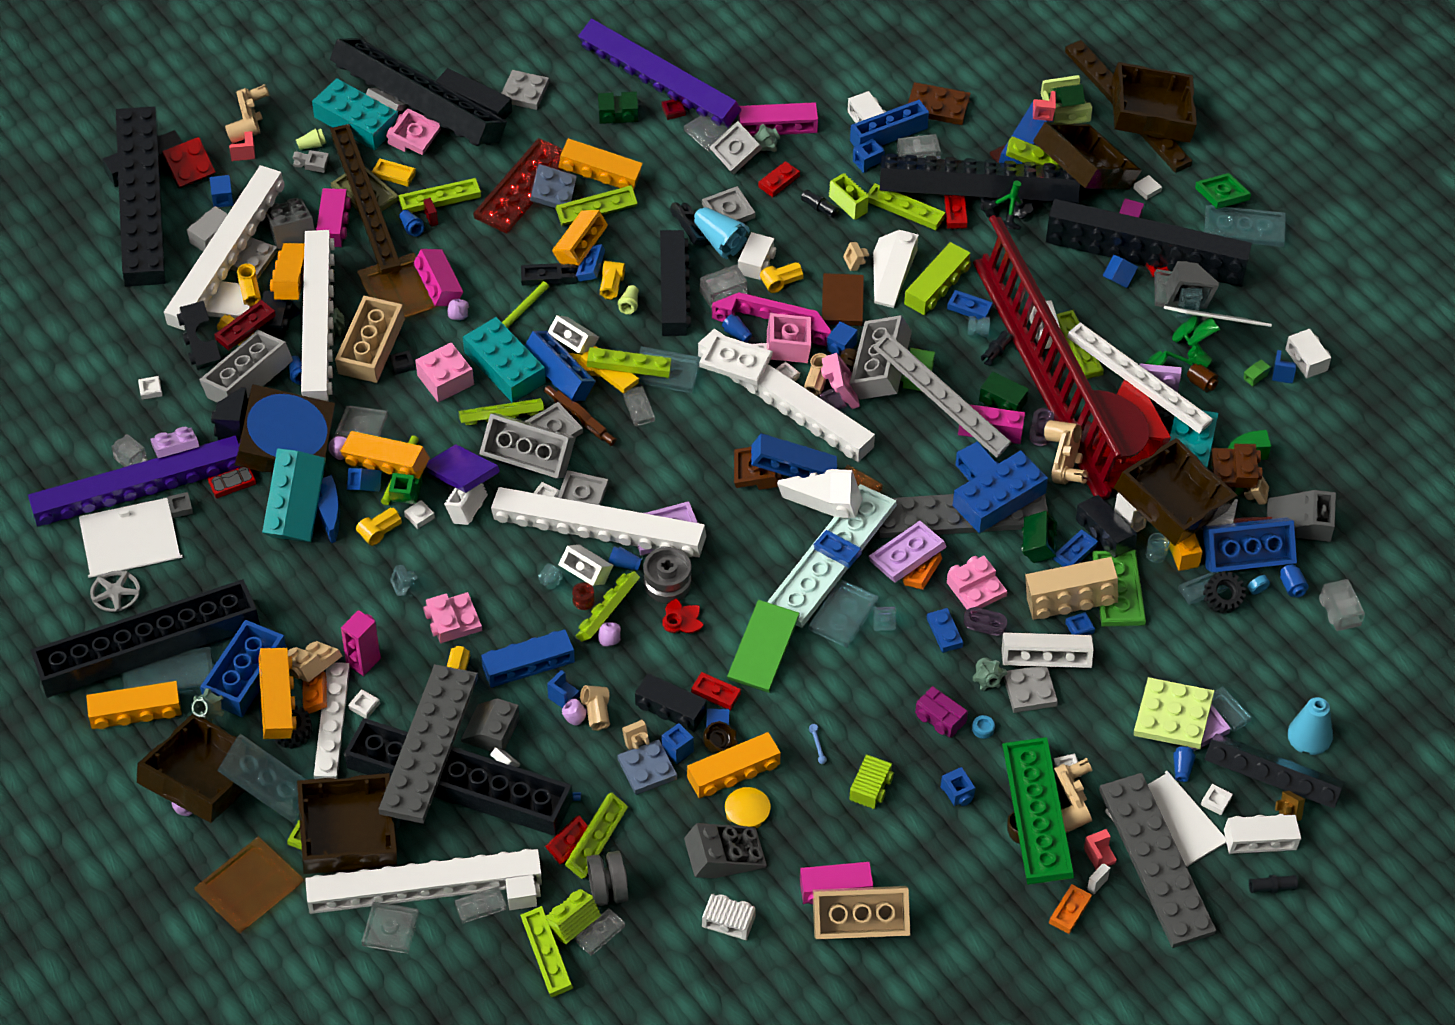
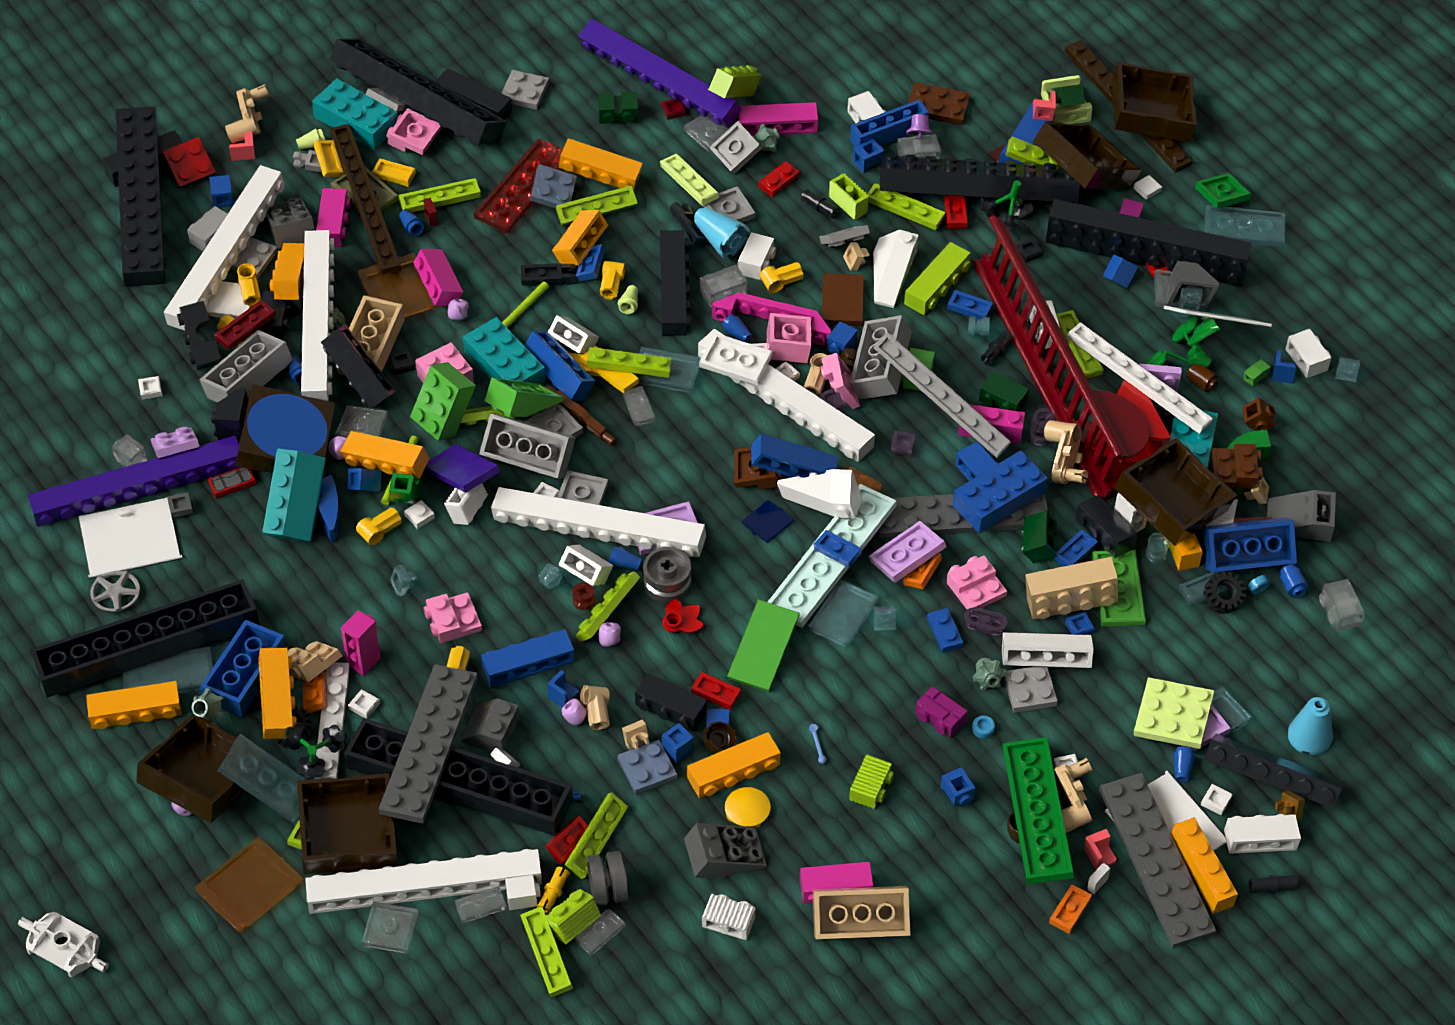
(74, 955): none -> white plate
(312, 765): none -> black plant
(328, 158): none -> yellow tile
(357, 366): none -> black brick
(442, 401): none -> bright green brick
(519, 397): none -> bright green slope
(553, 889): none -> yellow pin
(689, 179): none -> yellowish green tile
(735, 81): none -> lime brick
(767, 521): none -> clear blue piece
(839, 237): none -> light grey plate
(902, 443): none -> clear purple plate
(919, 126): none -> medium lavender piece
(1029, 250): none -> black tile
(1204, 865): none -> light orange brick
(1259, 415): none -> reddish brown brick
(1347, 369): none -> clear light blue tile

